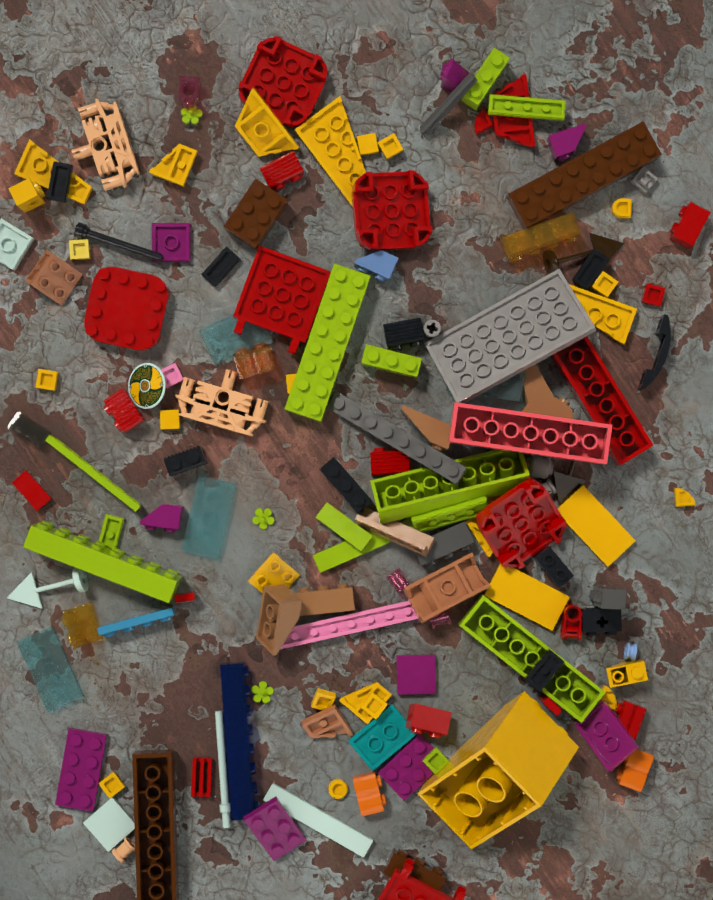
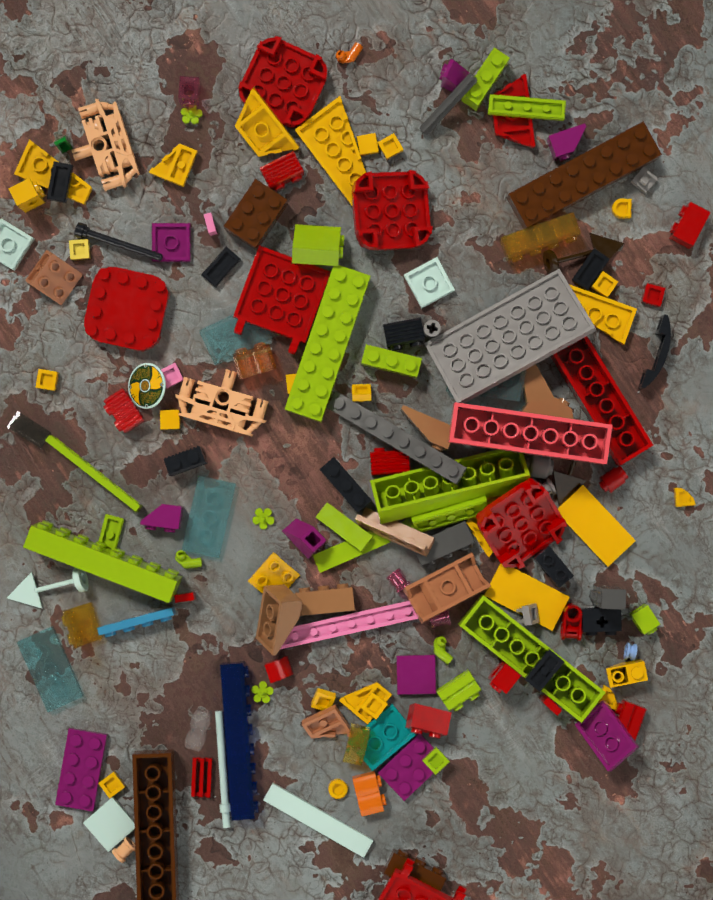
(32, 490): red tile -> none
(63, 144): none -> green piece
(186, 562): none -> lime arm
(199, 724): none -> clear brick
(210, 224): none -> bright pink tile
(274, 828): magenta plate -> none
(278, 669): none -> red brick
(304, 537): none -> magenta slope
(317, 245): none -> lime brick
(349, 56): none -> orange arm
(356, 744): none -> clear yellow slope
(361, 392): none -> yellow plate
(379, 264): medium blue slope -> none
(429, 282): none -> light aqua tile
(440, 649): none -> lime arm
(458, 691): none -> lime brick
(482, 122): red tile -> none
(500, 772): yellow slope -> none
(503, 677): none -> red brick
(530, 614): none -> light grey tile
(613, 479): none -> red brick
(635, 770): orange brick -> none
(644, 619): none -> lime brick

